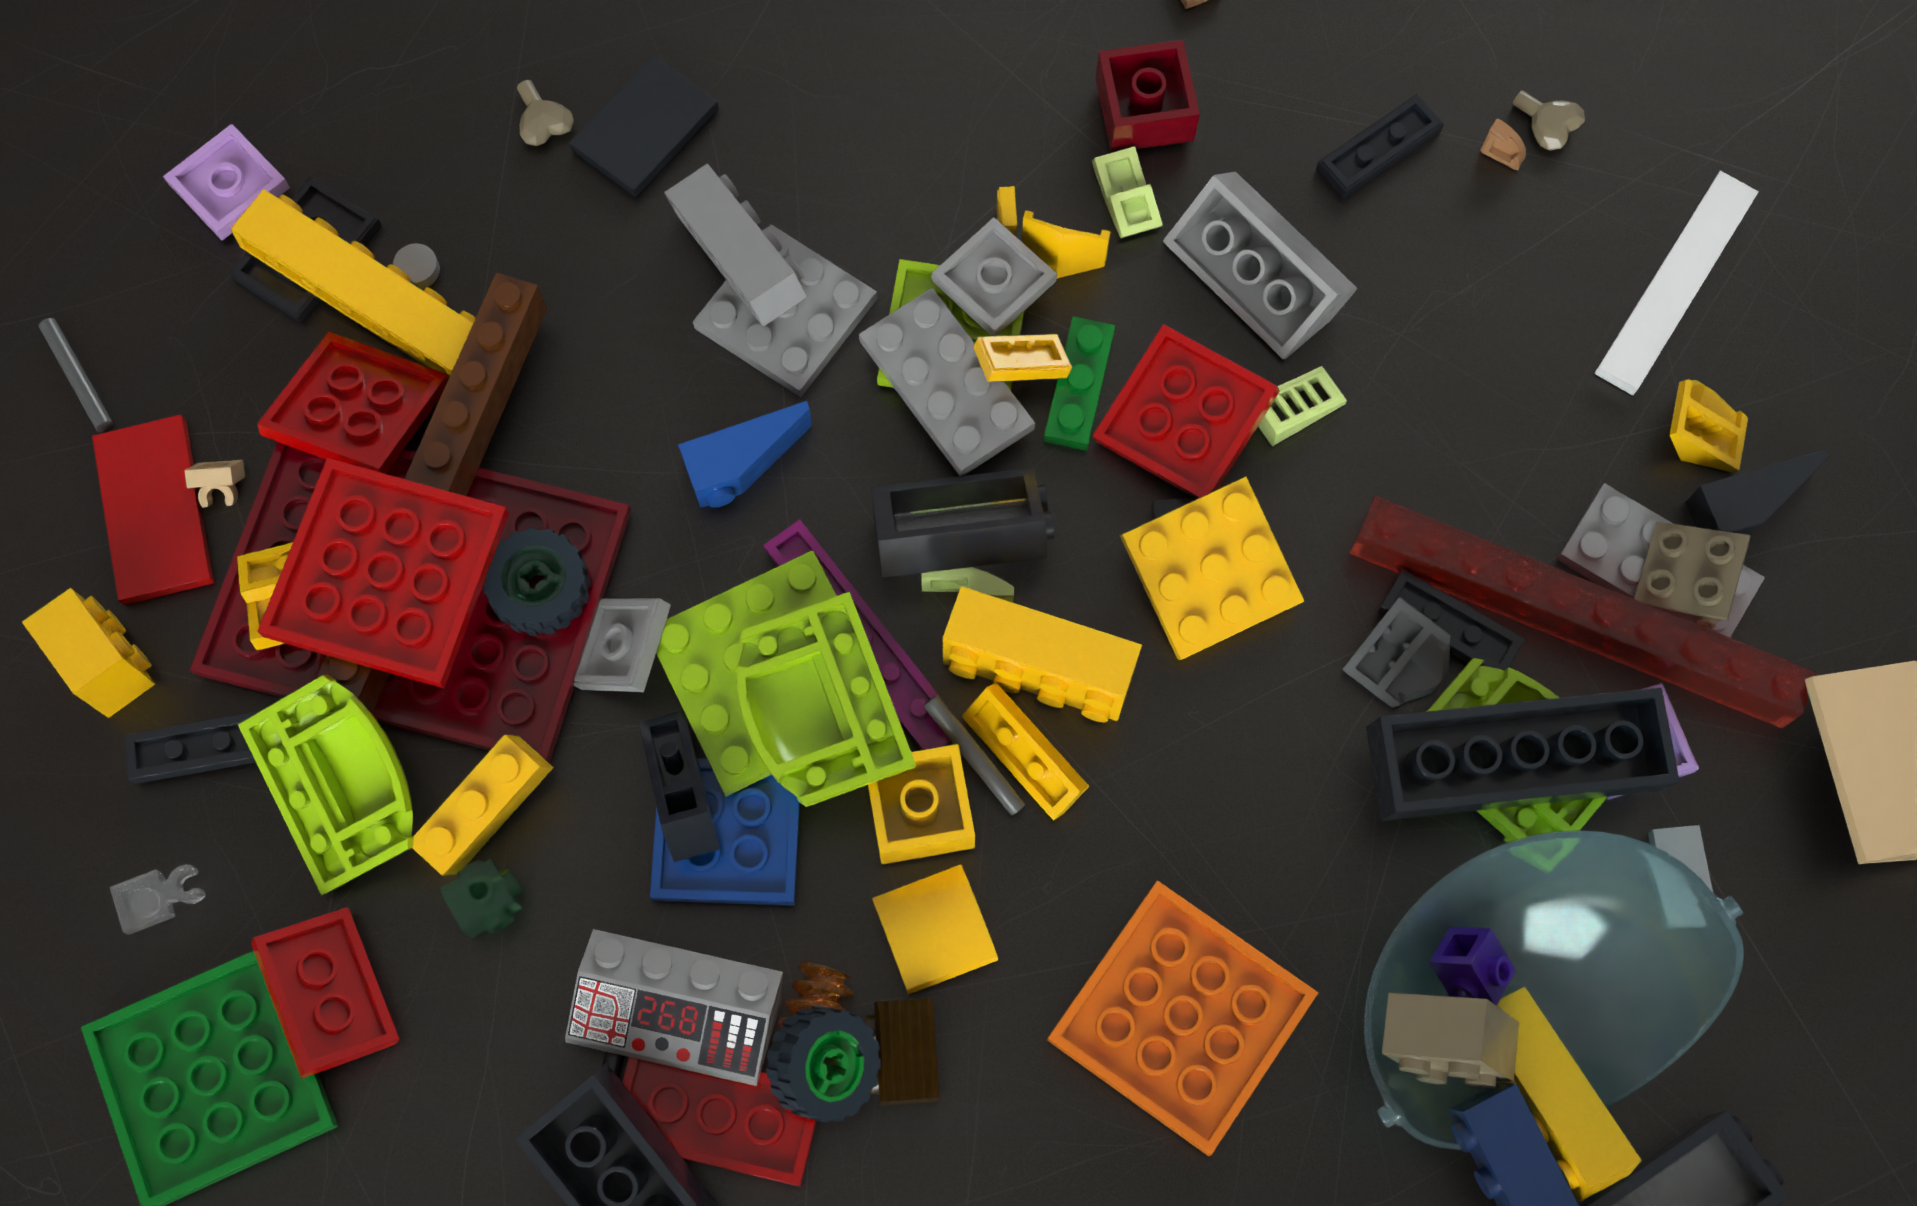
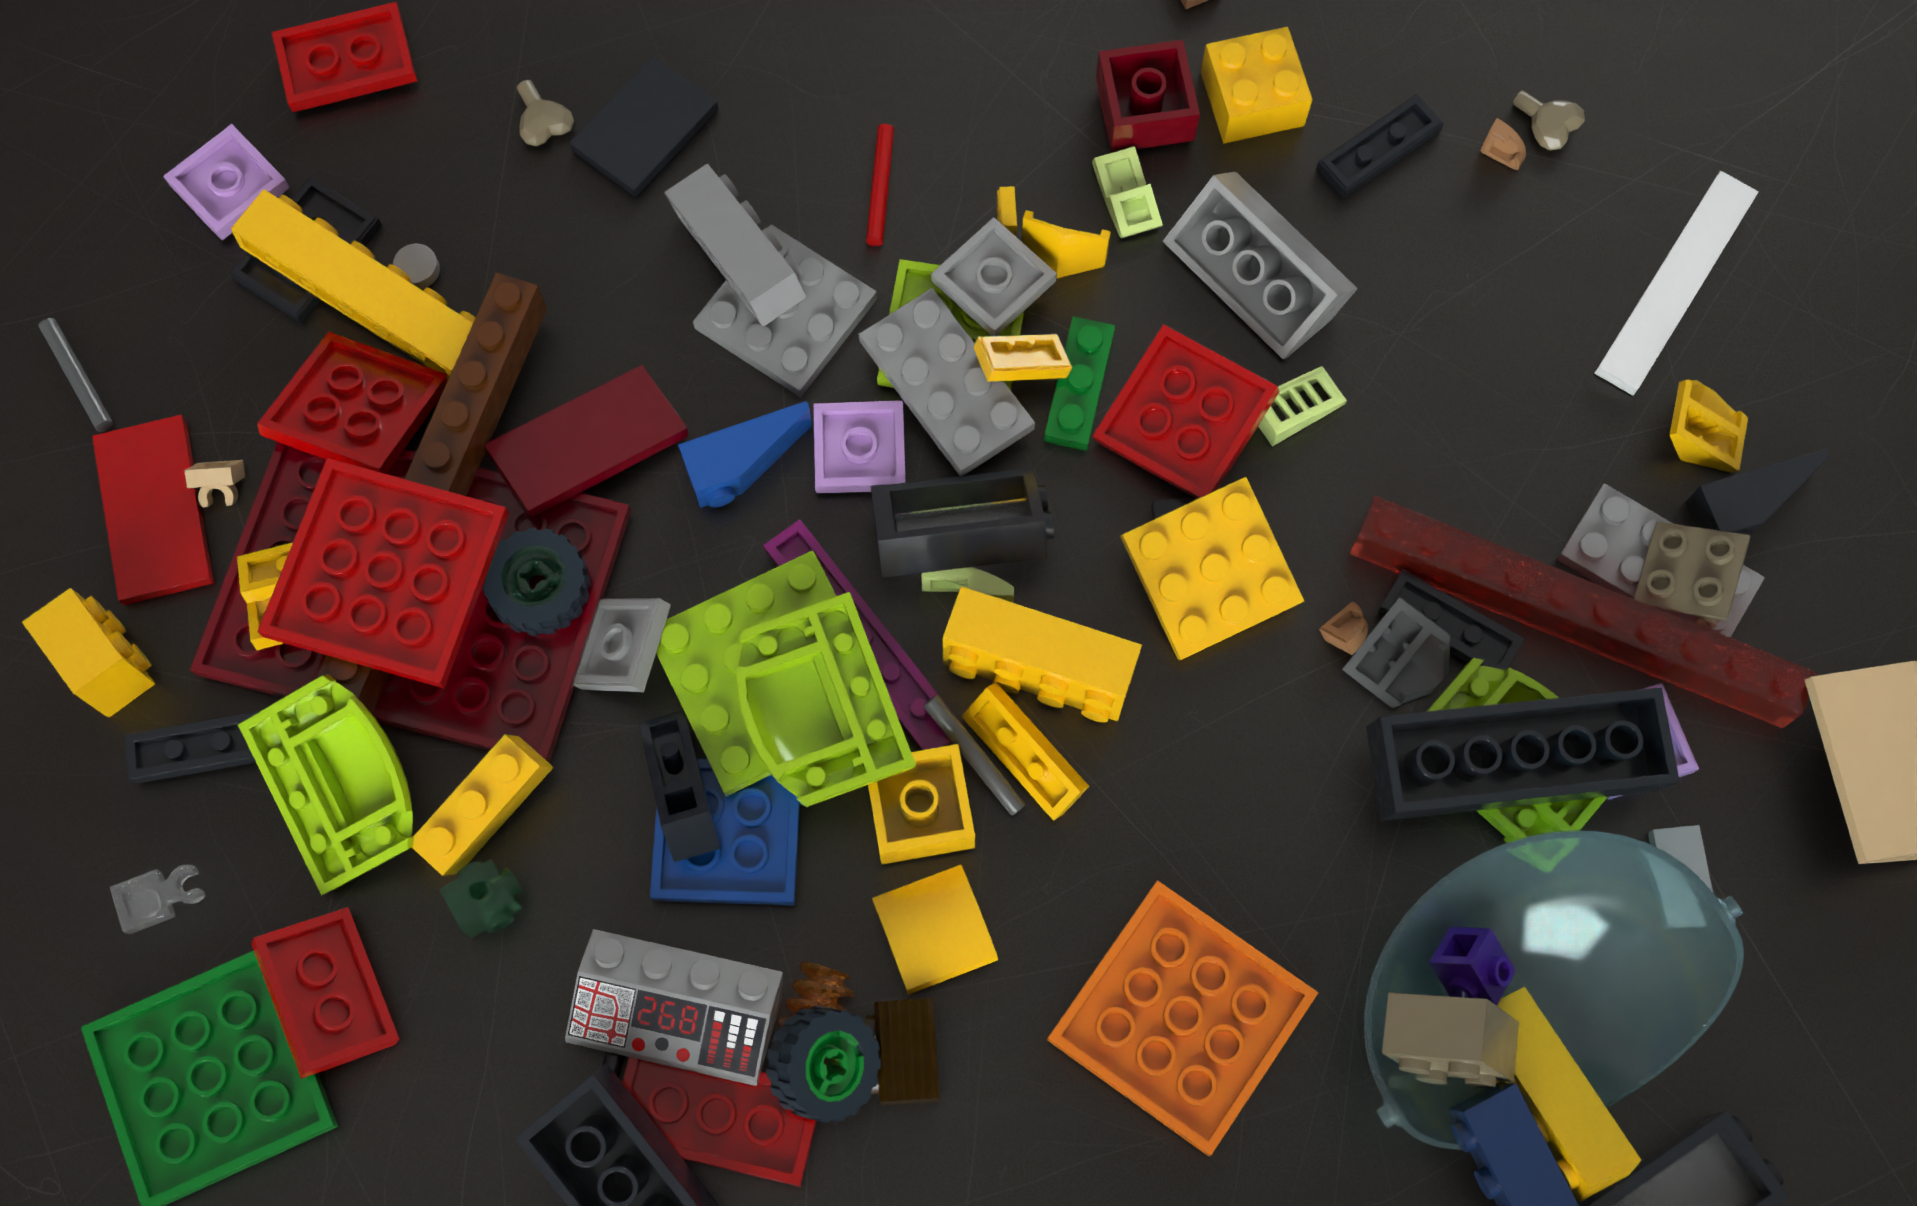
(344, 57): none -> red plate
(586, 441): none -> dark red tile
(858, 445): none -> lavender plate
(880, 185): none -> red bar
(1255, 85): none -> yellow brick
(1346, 629): none -> medium nougat tile

